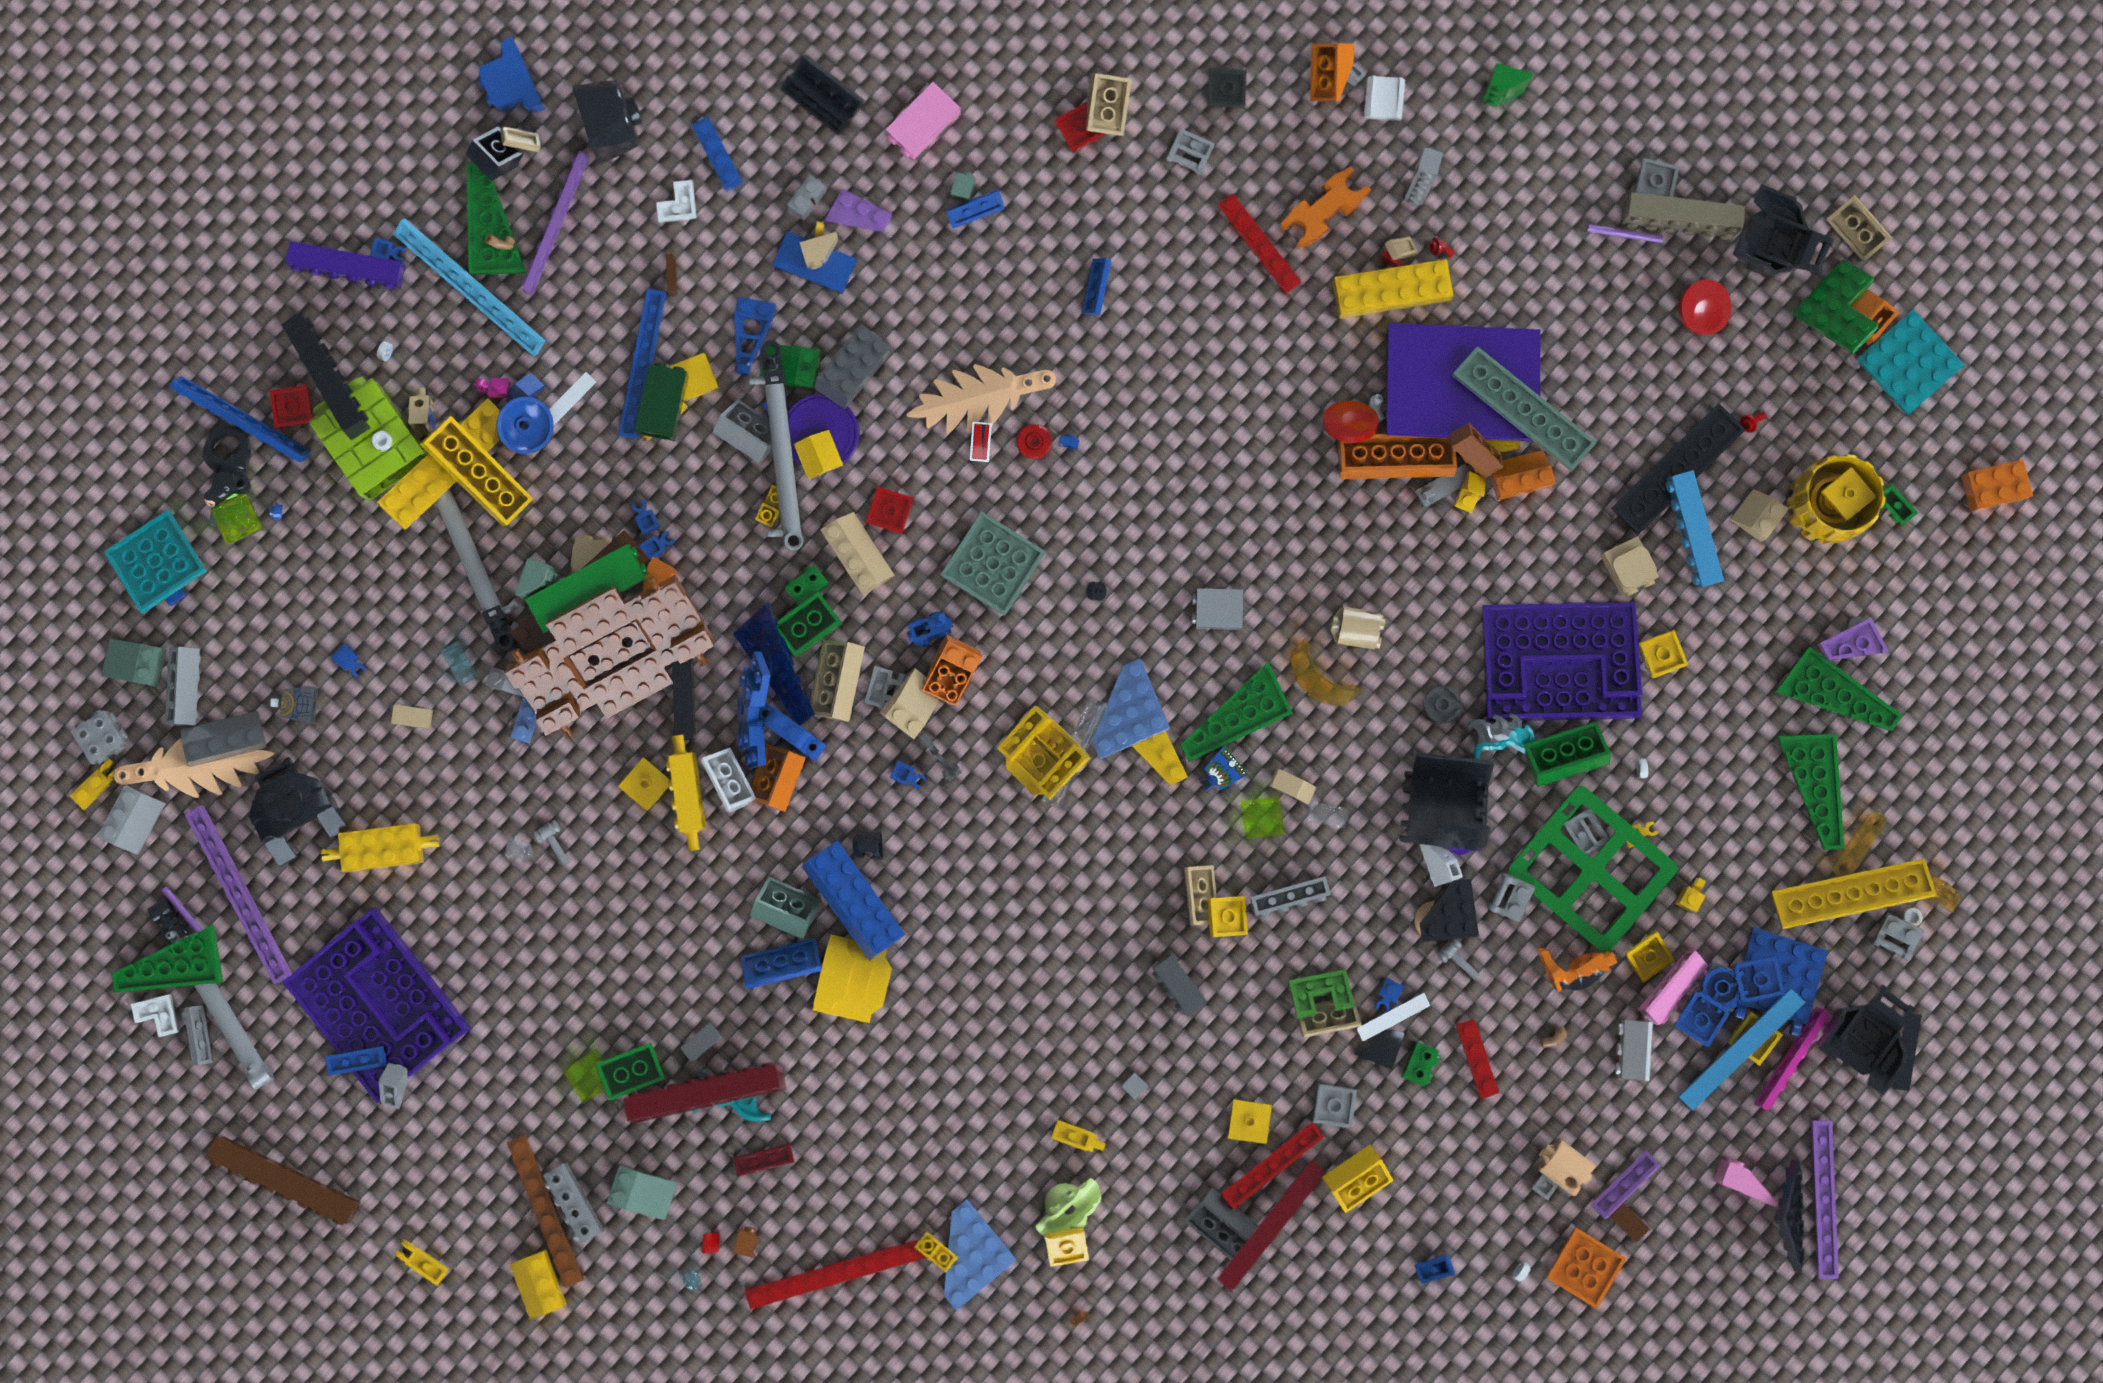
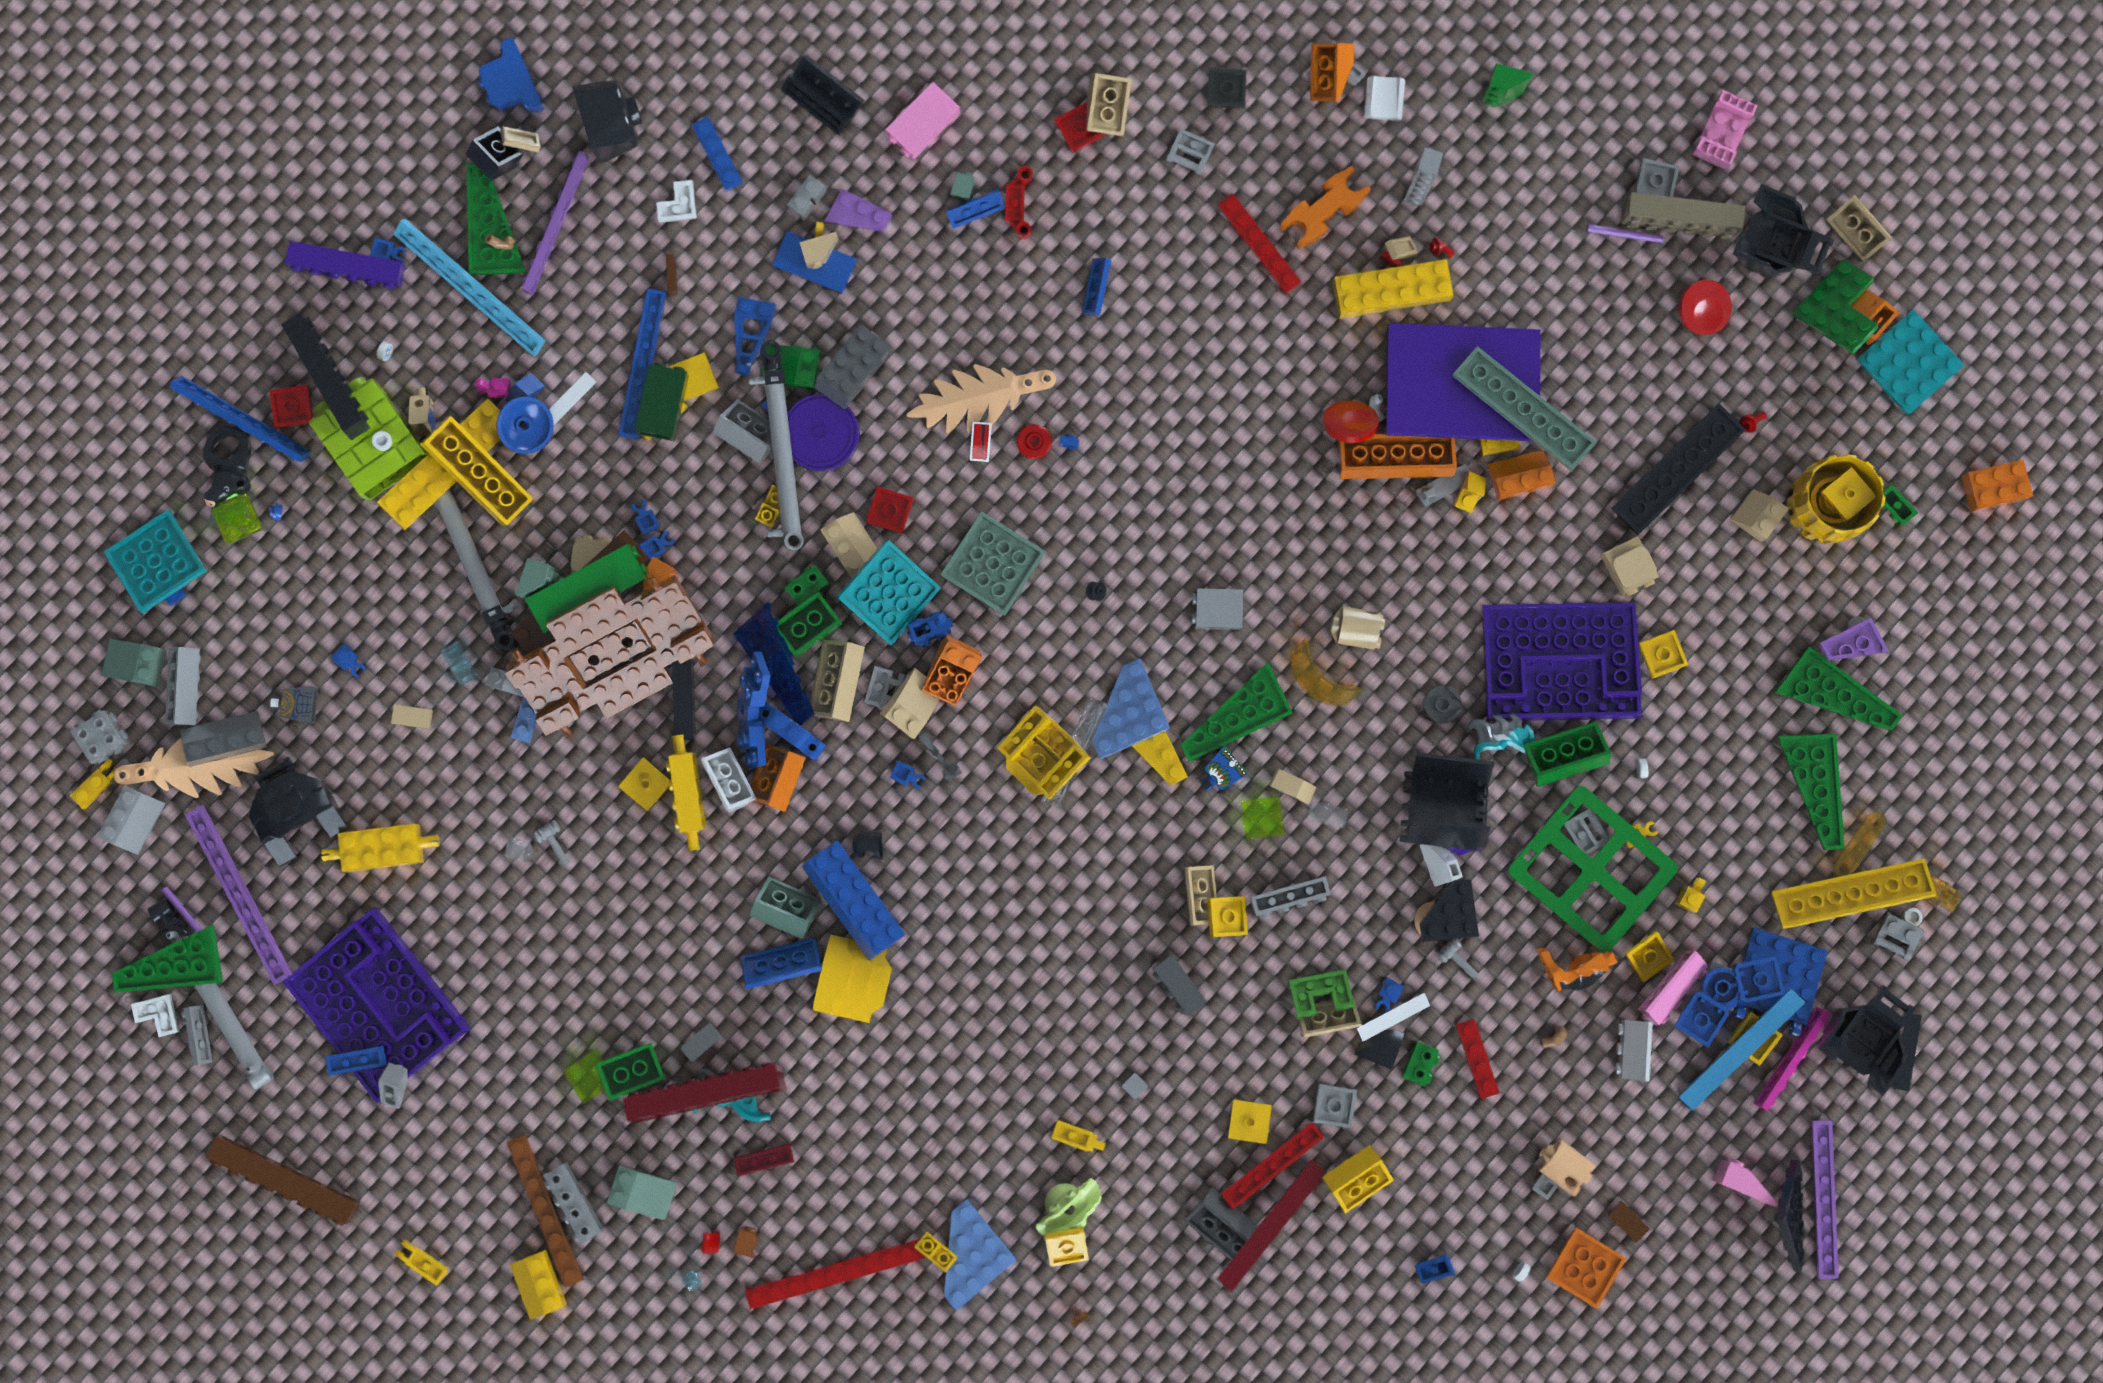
(818, 454): yellow slope -> none
(888, 592): none -> teal plate
(1015, 202): none -> red plate
(1476, 450): dark orange brick -> none
(1517, 899): light grey plate -> none
(1625, 1185): medium lavender plate -> none
(1695, 529): dark azure brick -> none
(1724, 130): none -> bright pink plate

